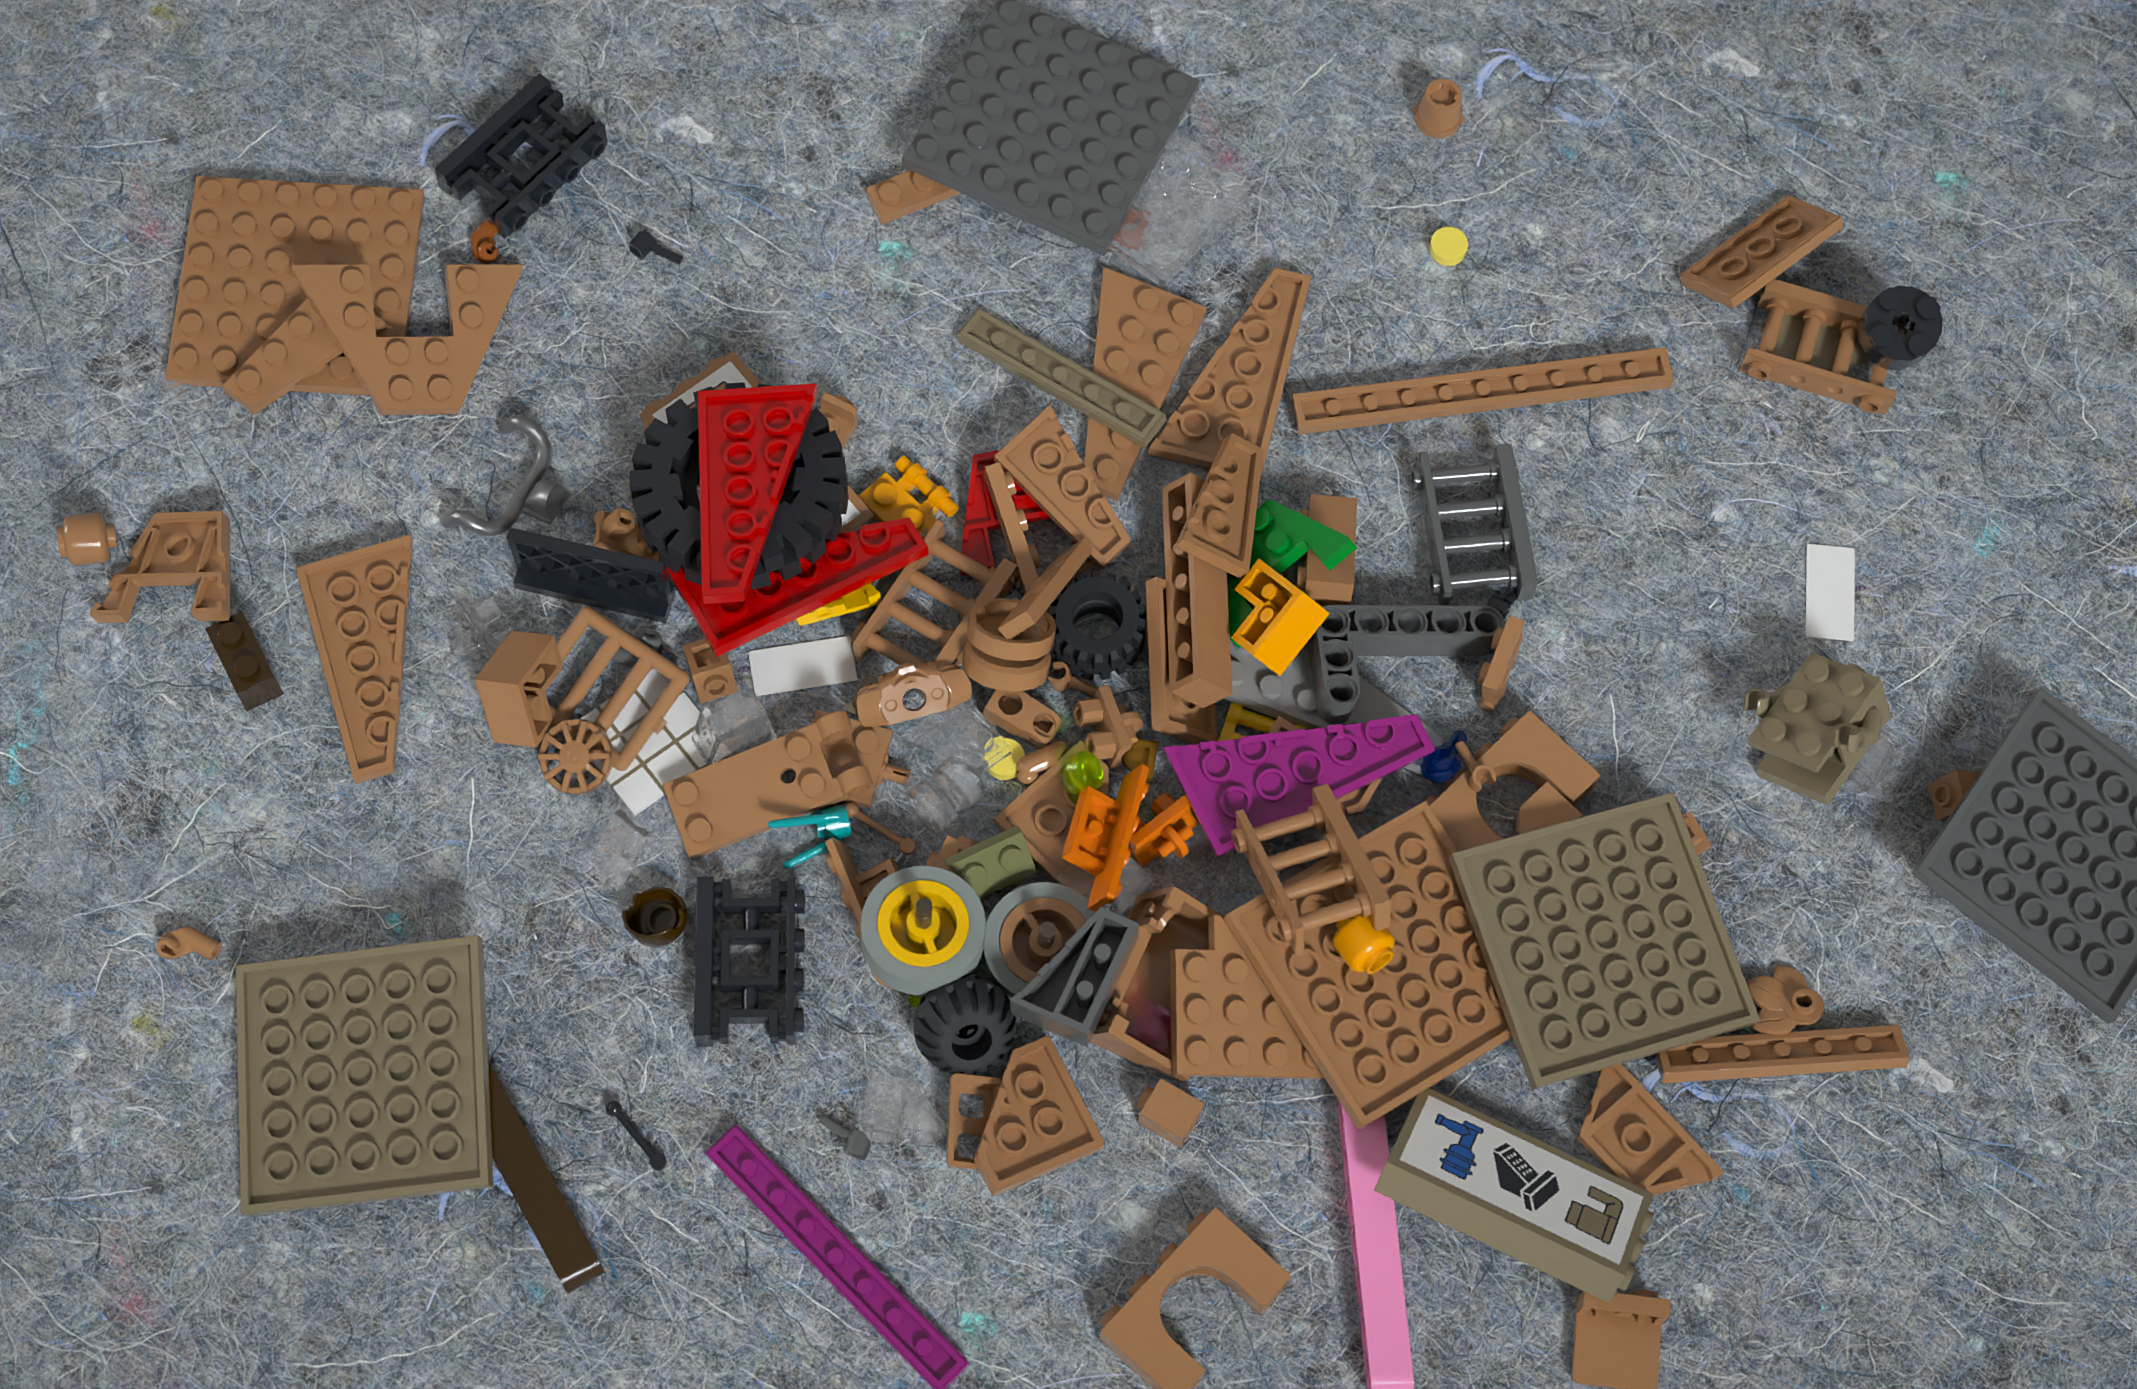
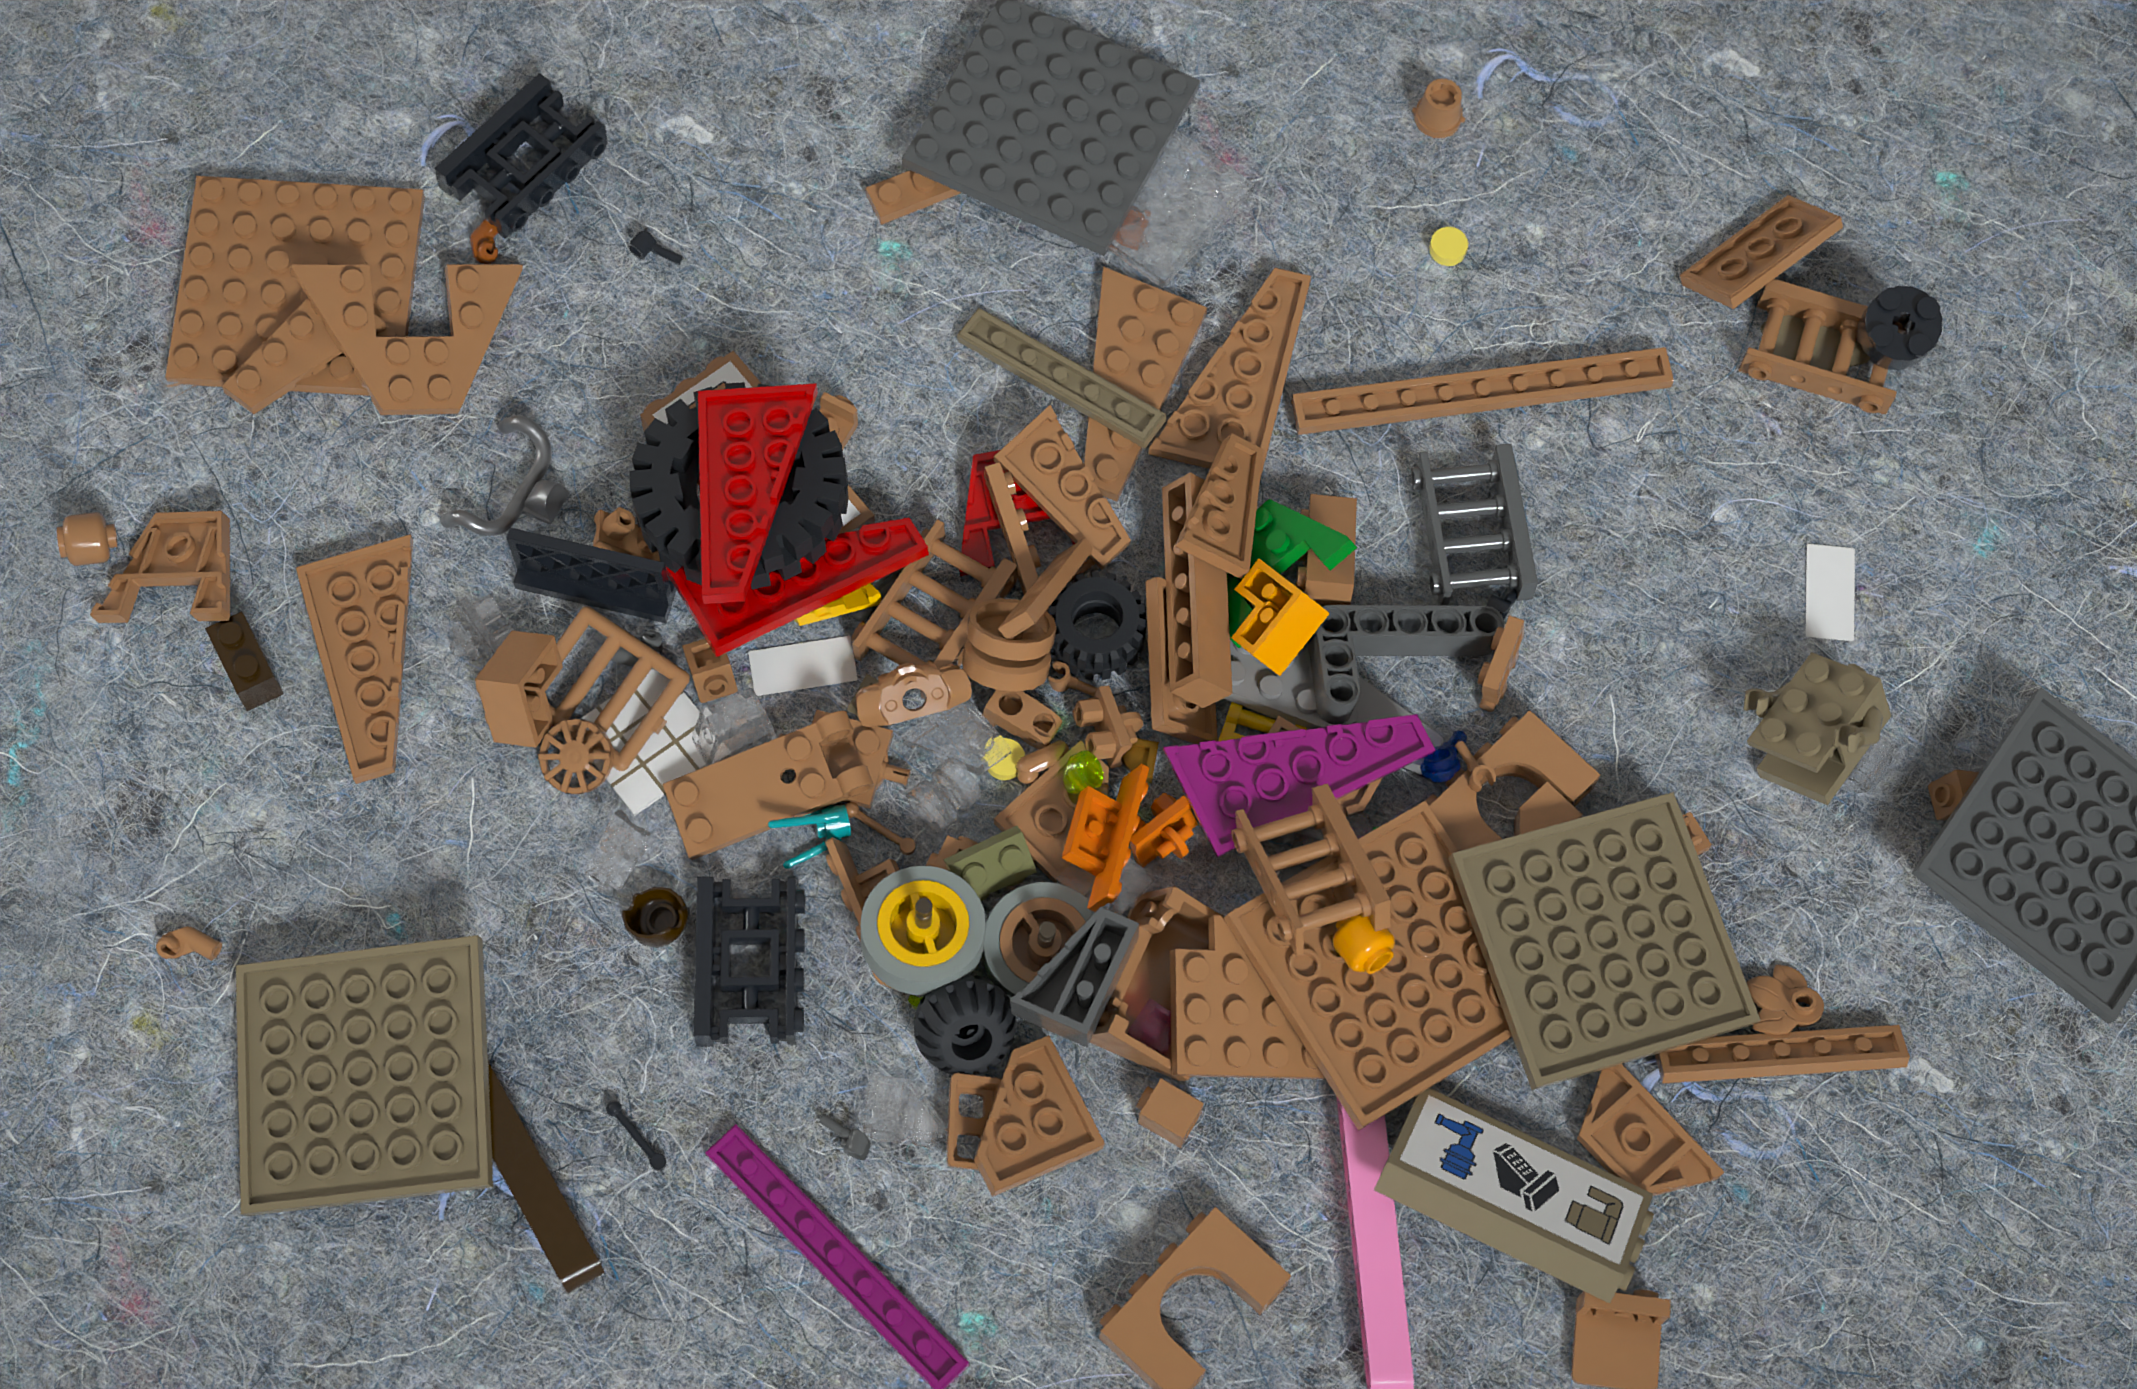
(892, 500): light orange plate -> none

